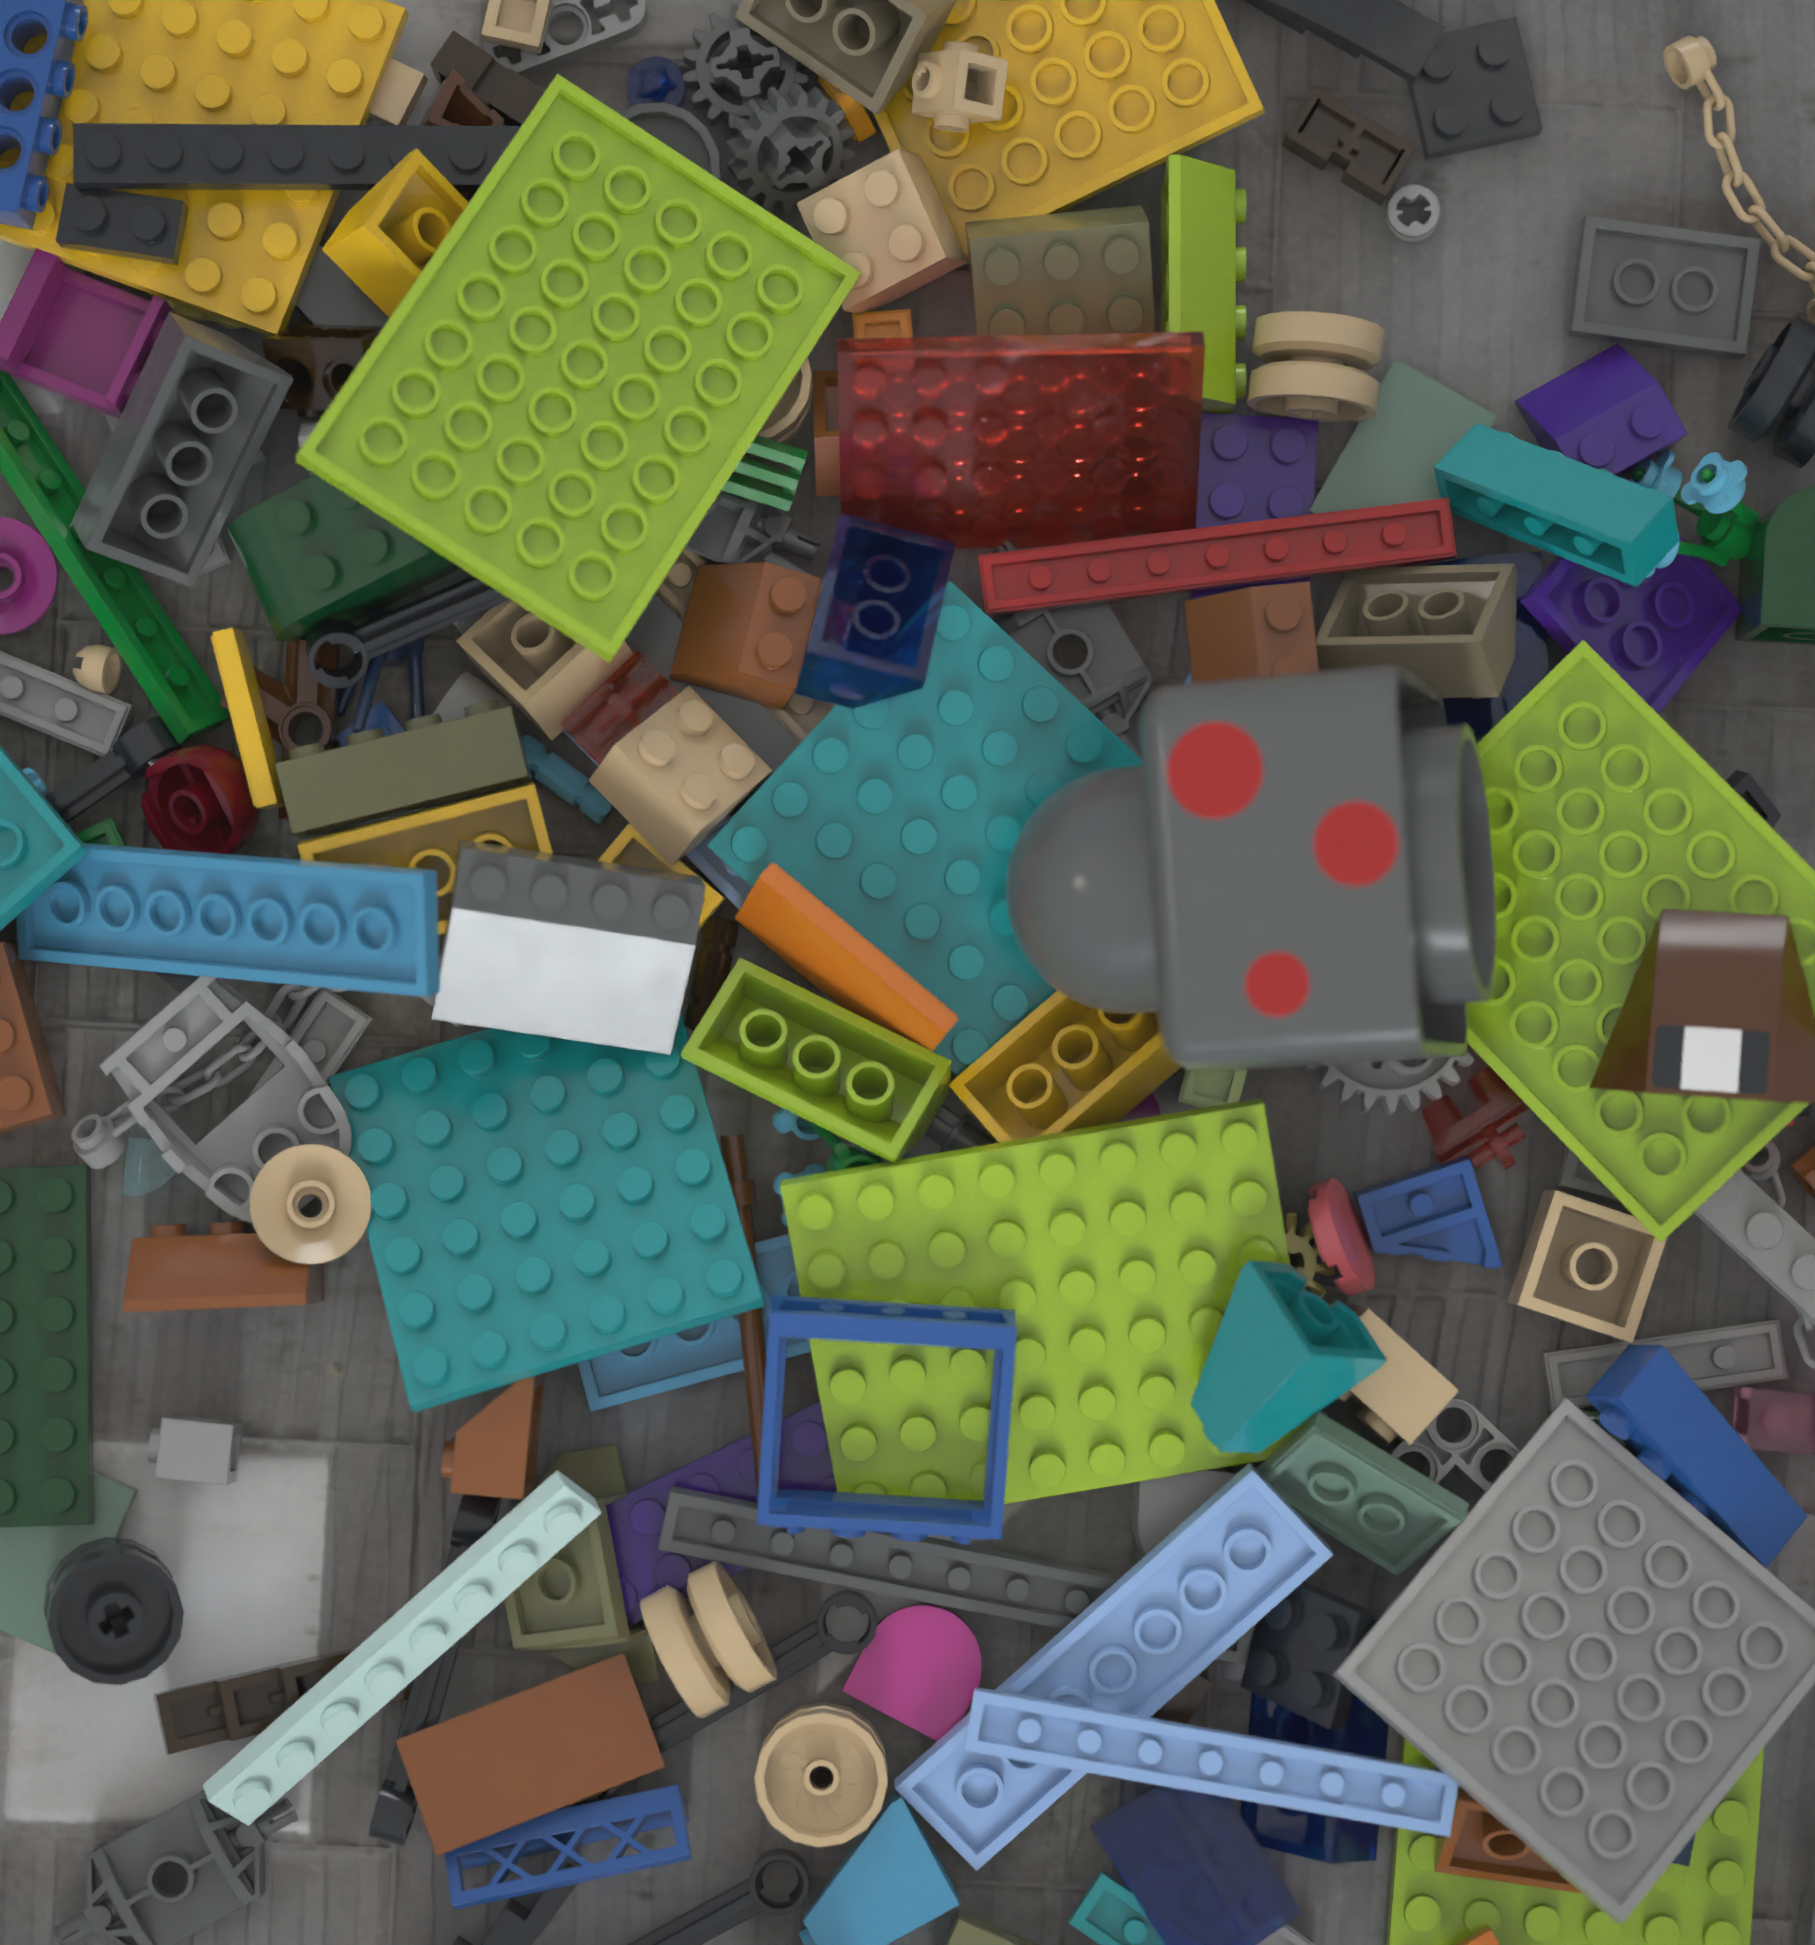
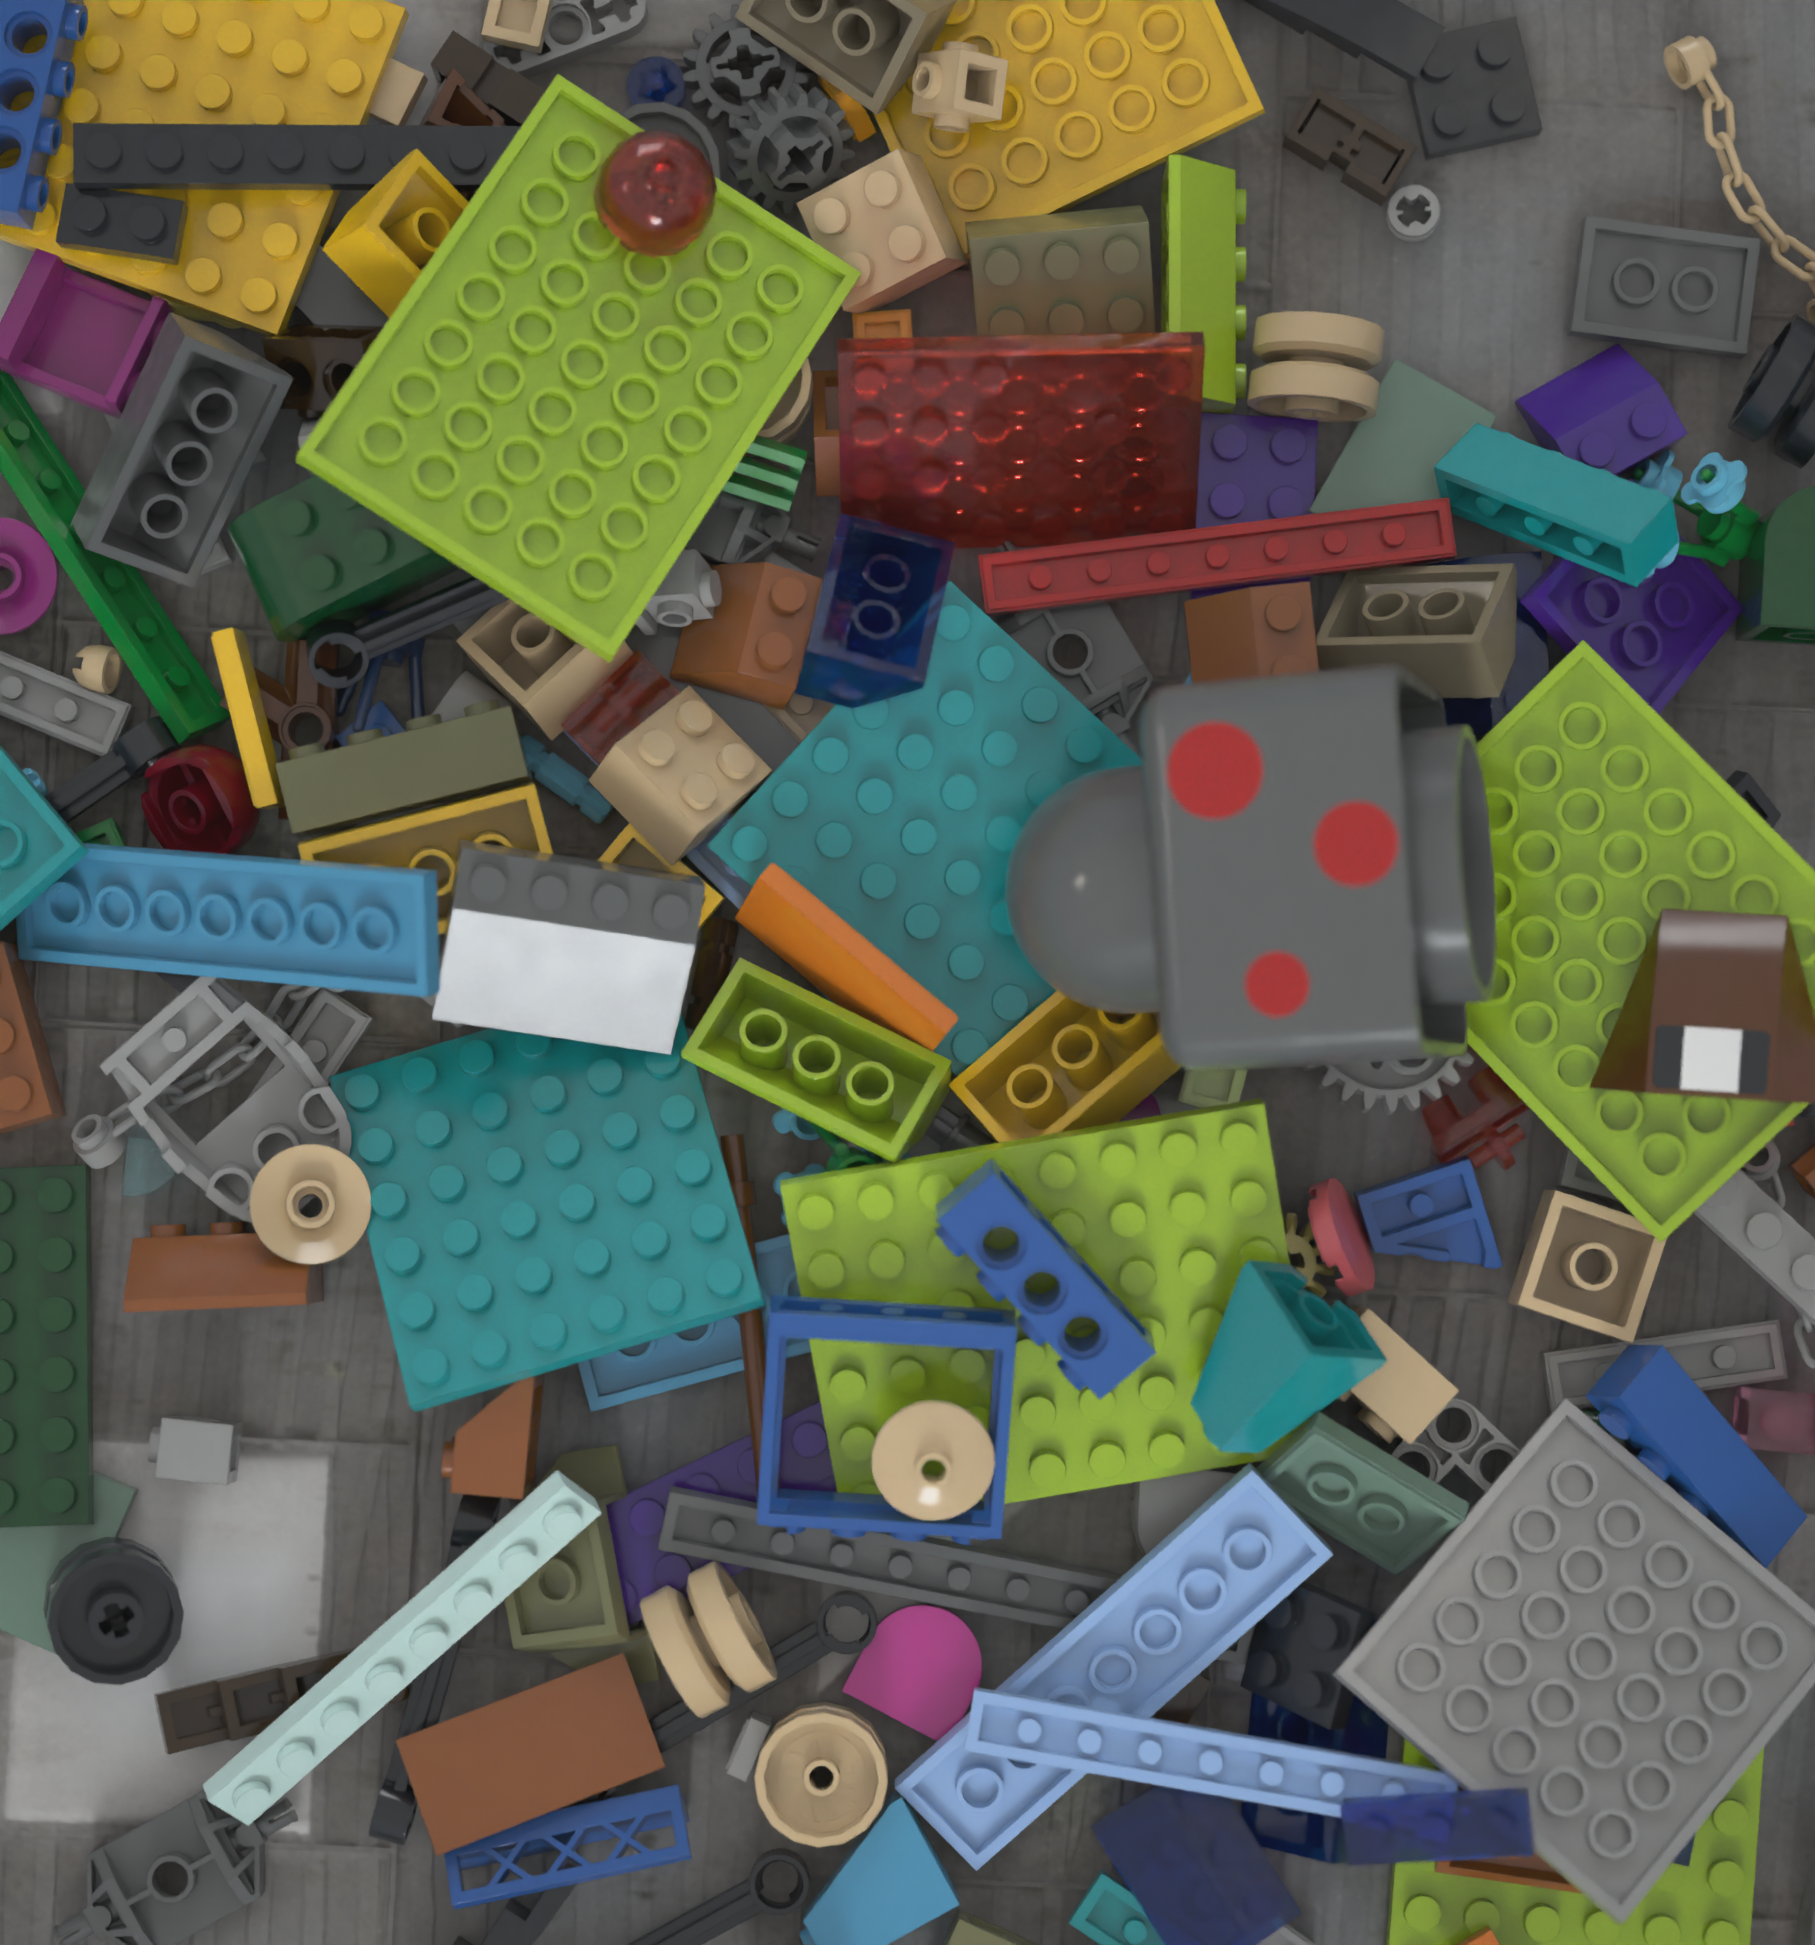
(655, 193): none -> clear red cylinder
(684, 595): none -> light grey brick
(748, 1745): none -> light grey tile
(926, 1433): none -> tan dish
(994, 1200): none -> blue brick
(1438, 1826): none -> clear blue plate

